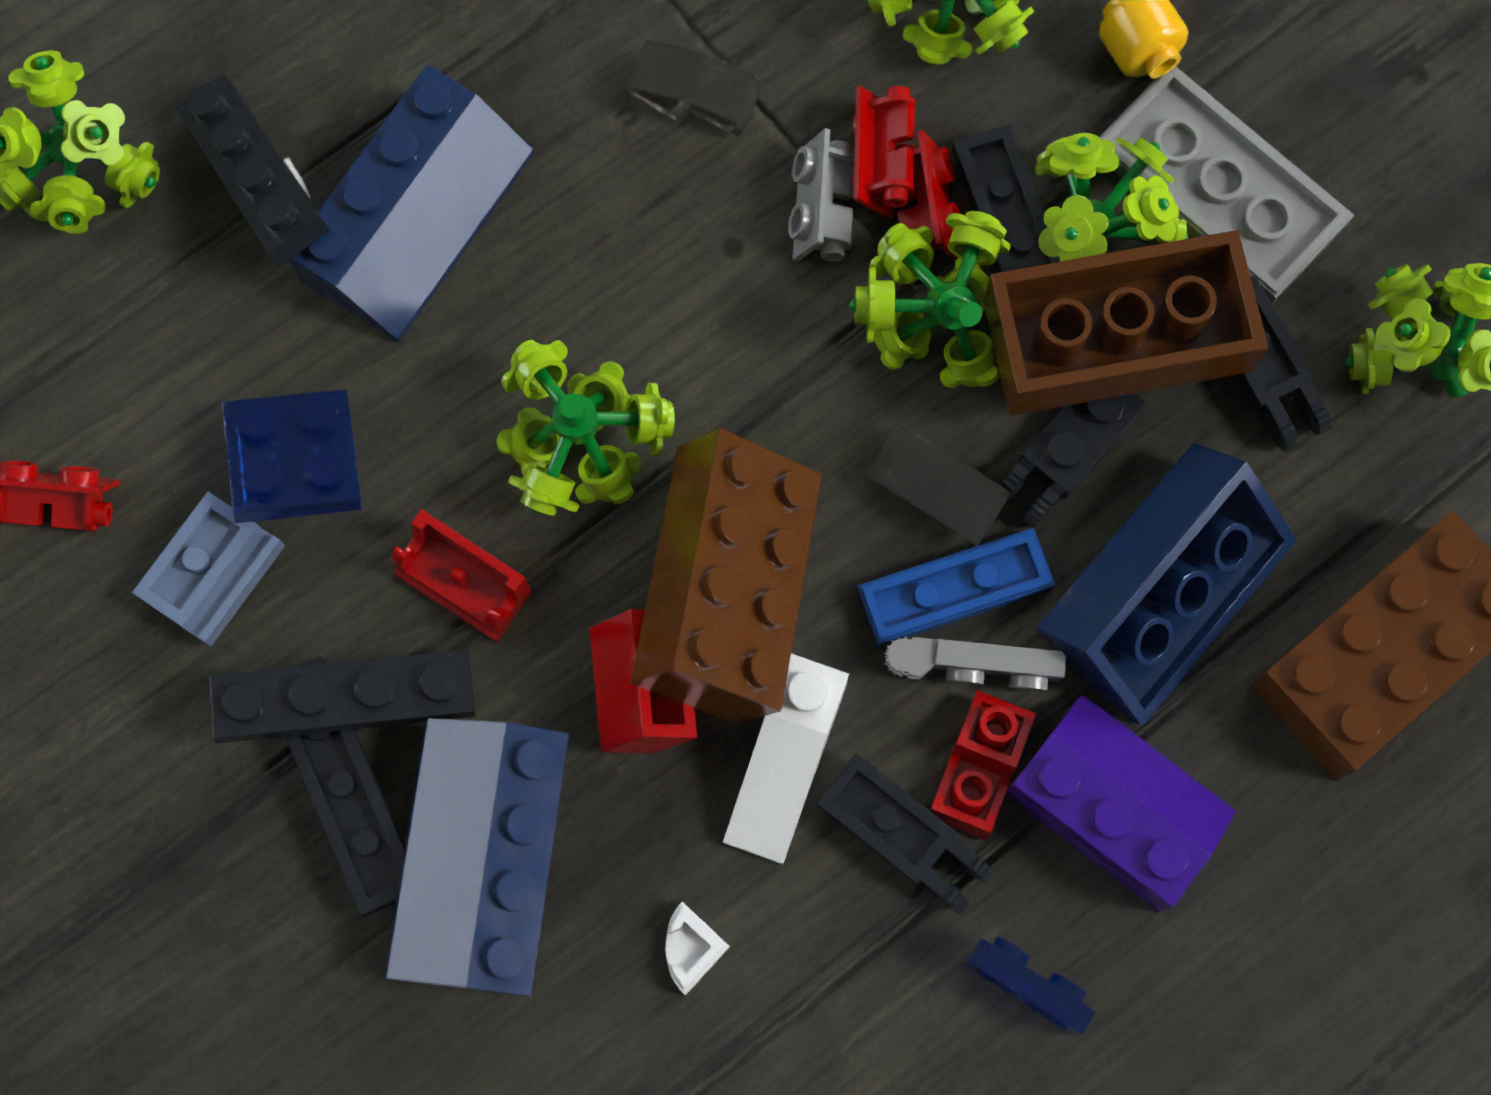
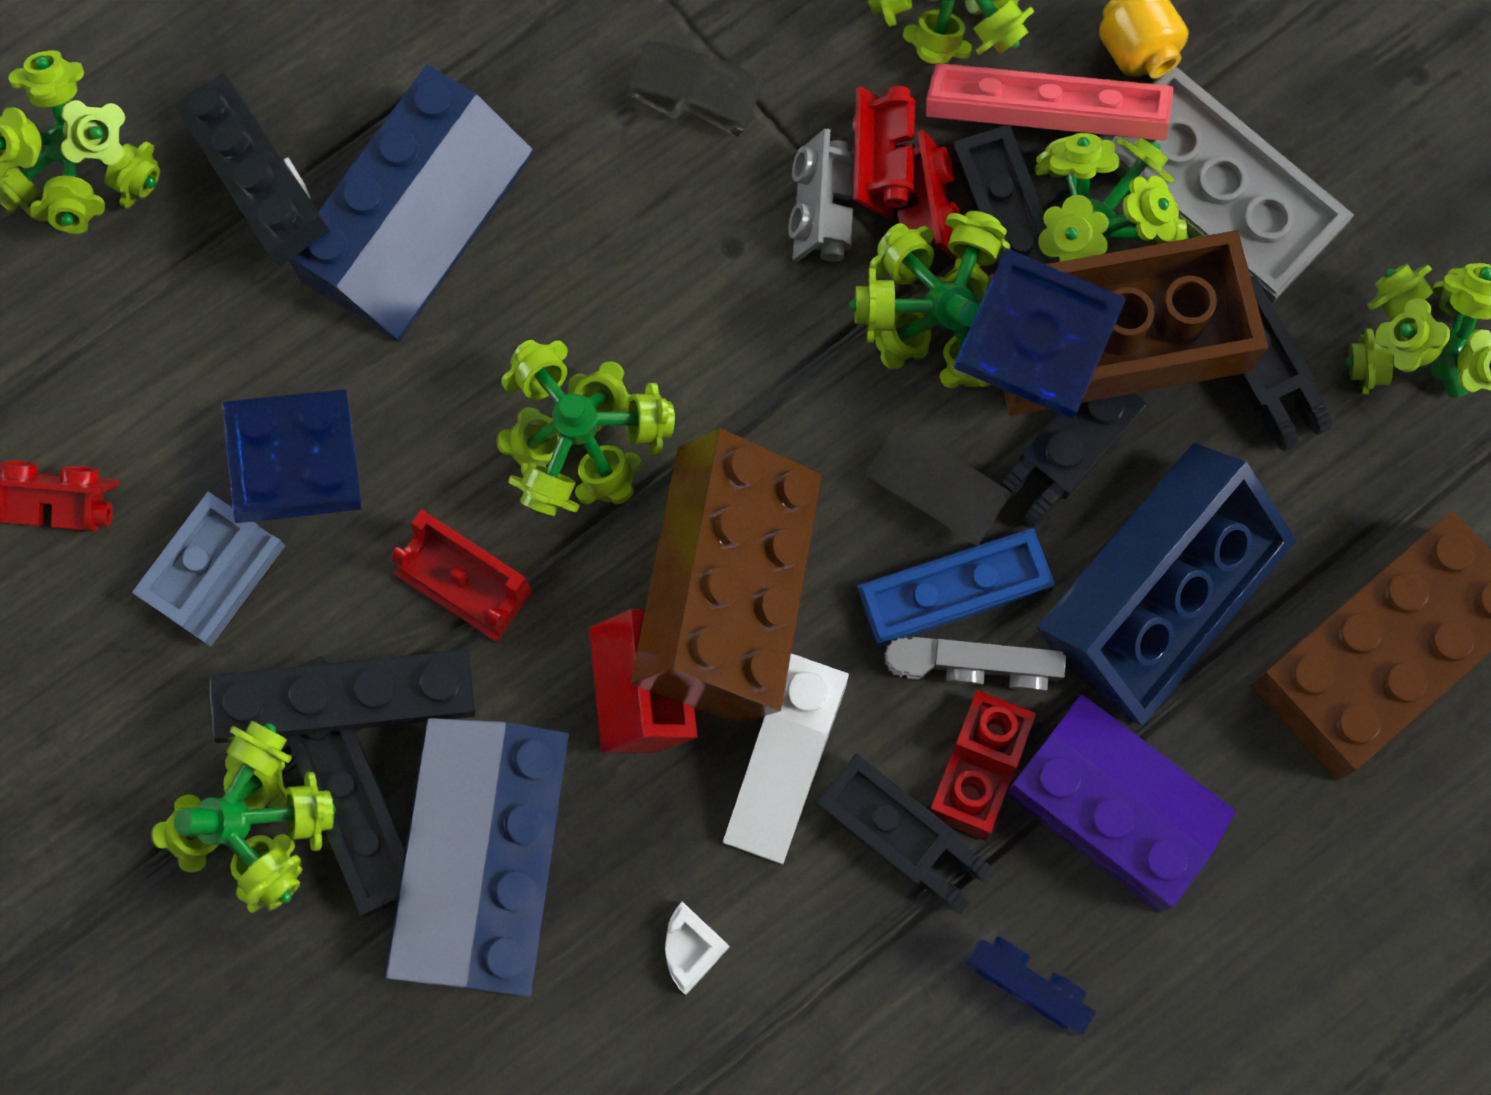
(252, 782): none -> lime plant
(1039, 333): none -> clear blue plate
(1050, 101): none -> coral tile

